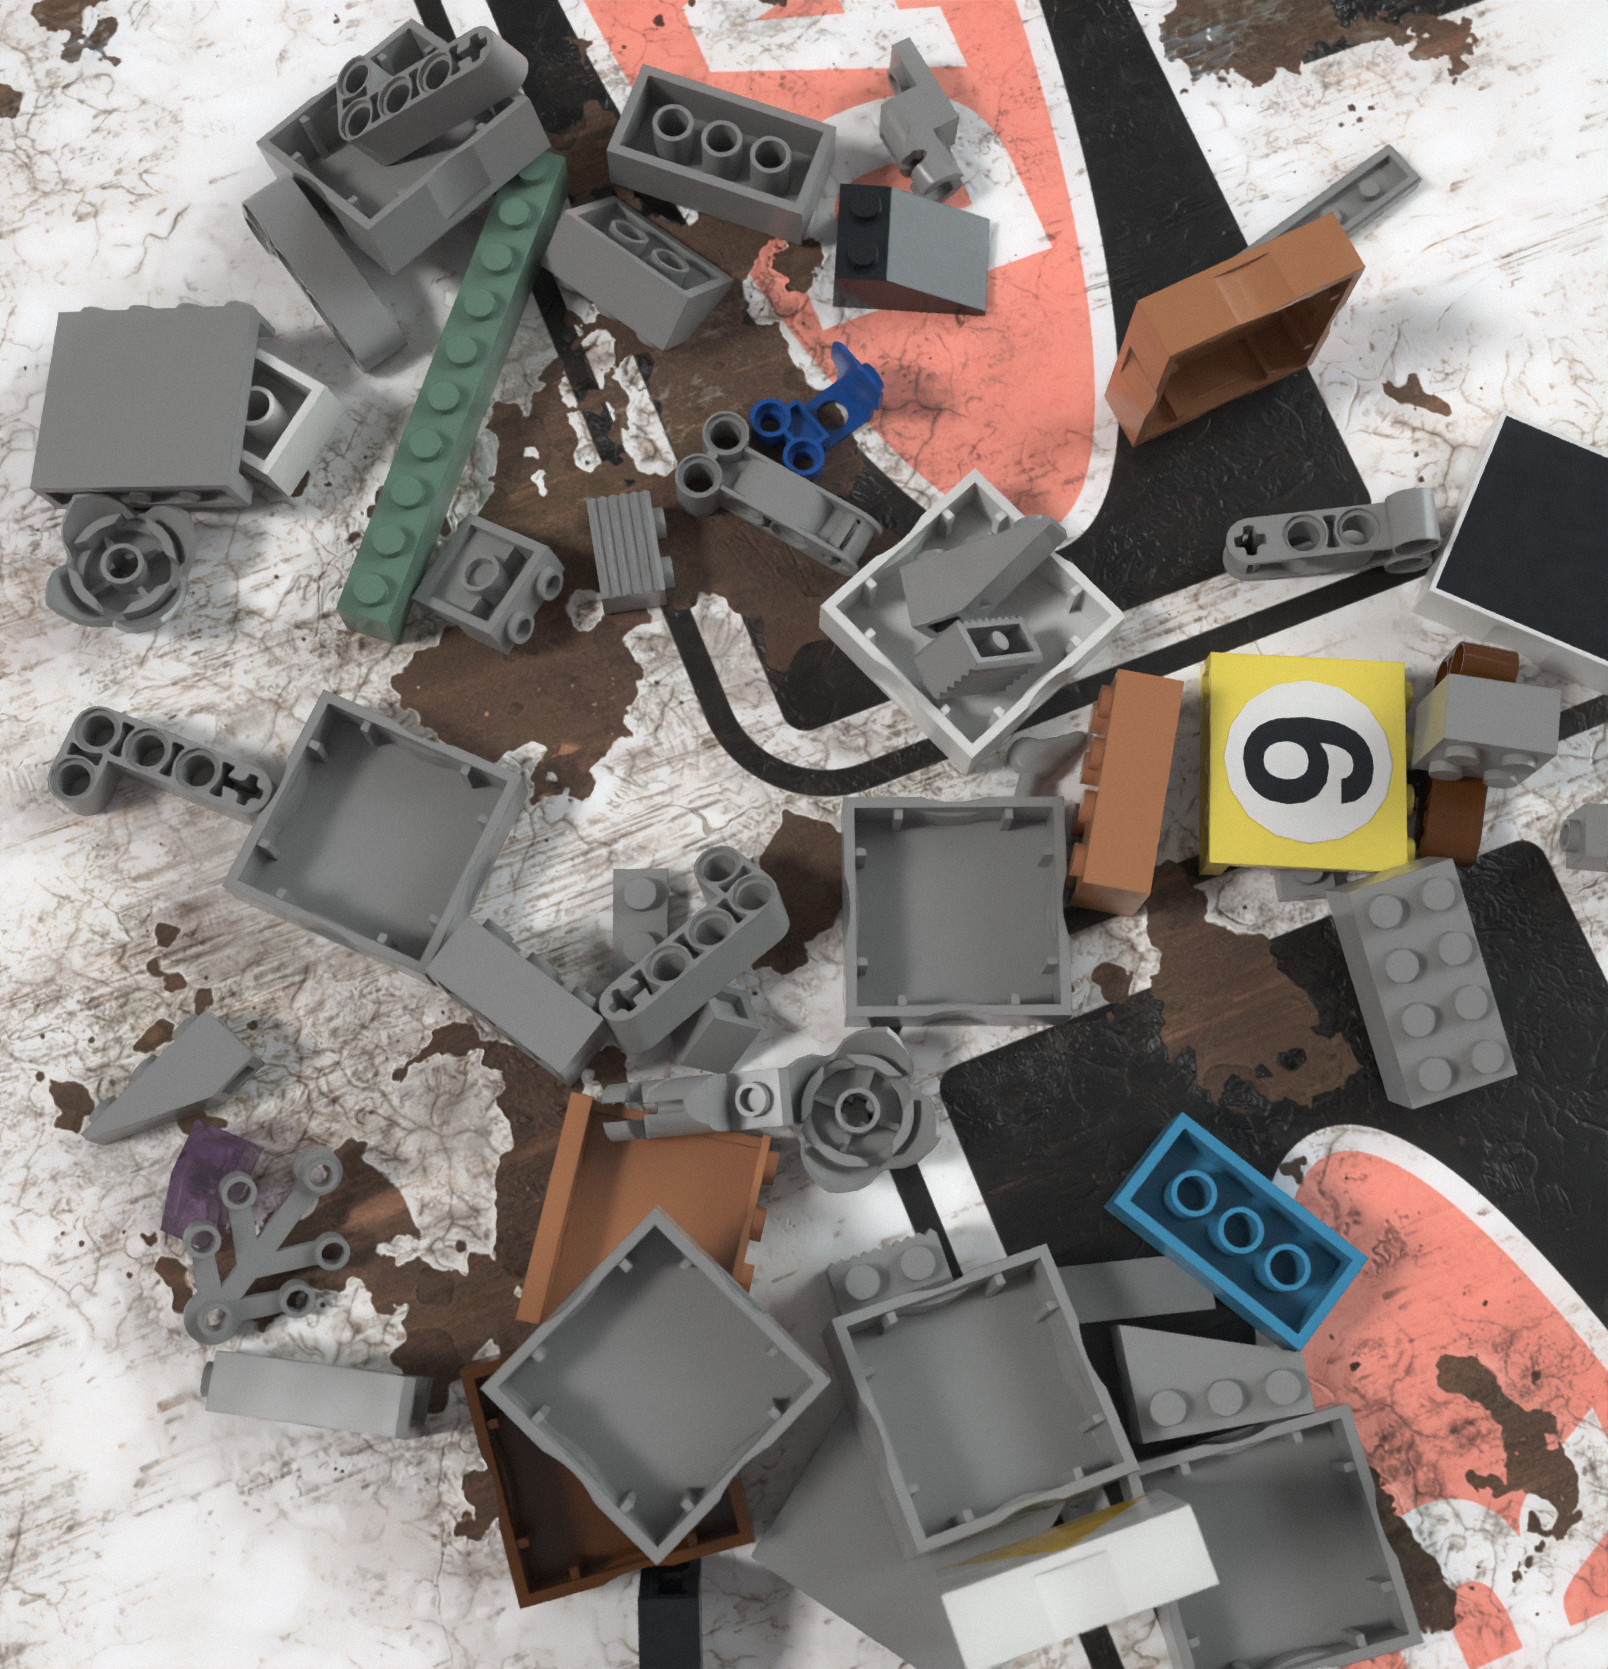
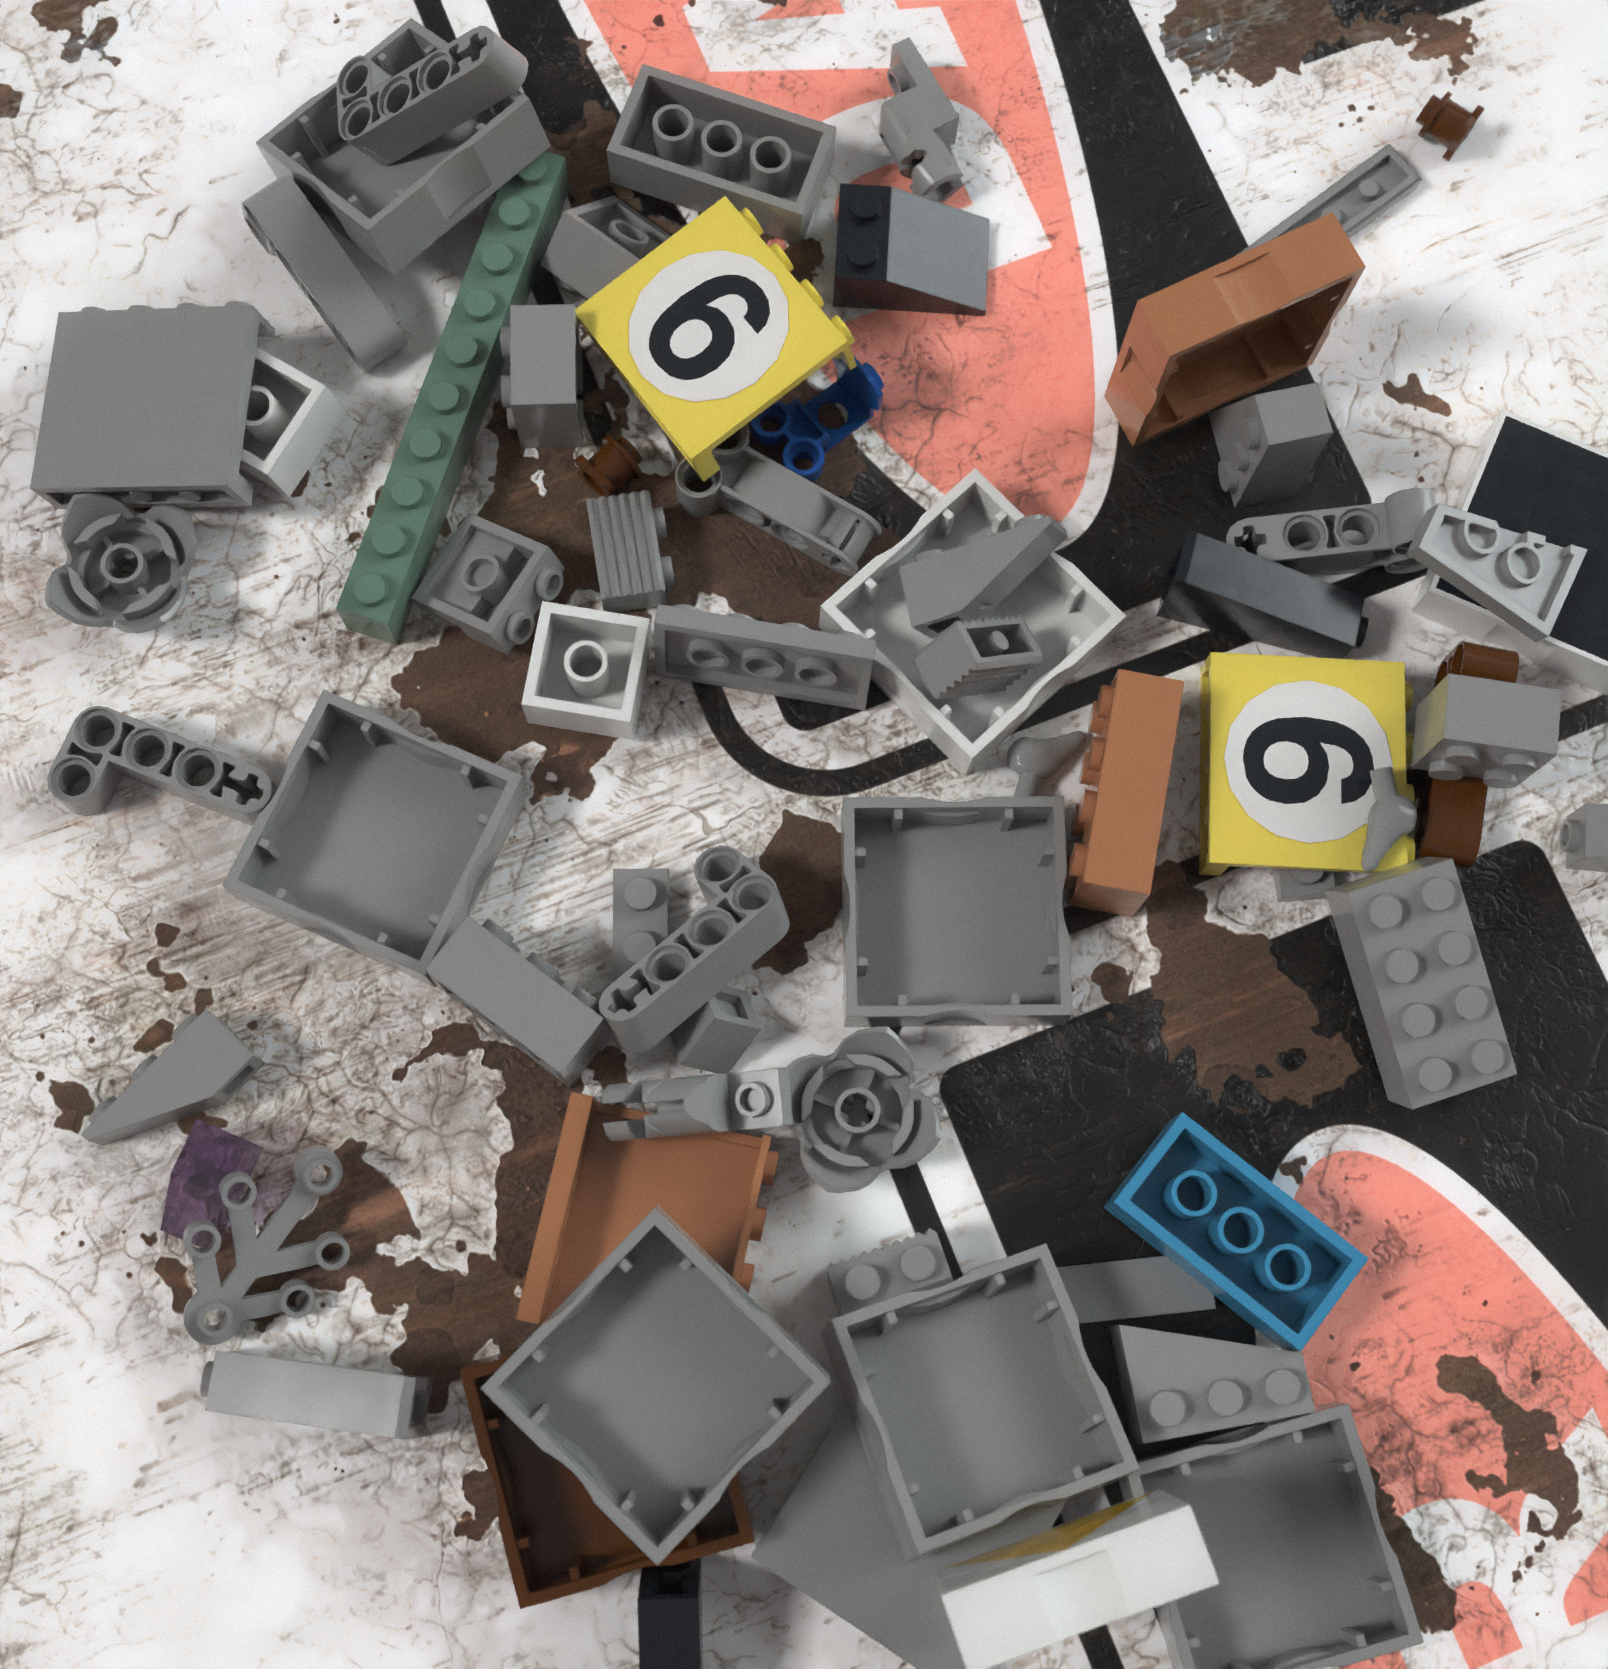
(543, 376): none -> light grey piece
(587, 670): none -> white brick
(610, 466): none -> reddish brown brick
(713, 330): none -> panel
(763, 656): none -> light grey plate
(1259, 600): none -> black slope
(1270, 442): none -> light grey wedge
(1388, 818): none -> light grey animal
(1447, 122): none -> reddish brown brick
(1500, 569): none -> light grey wing

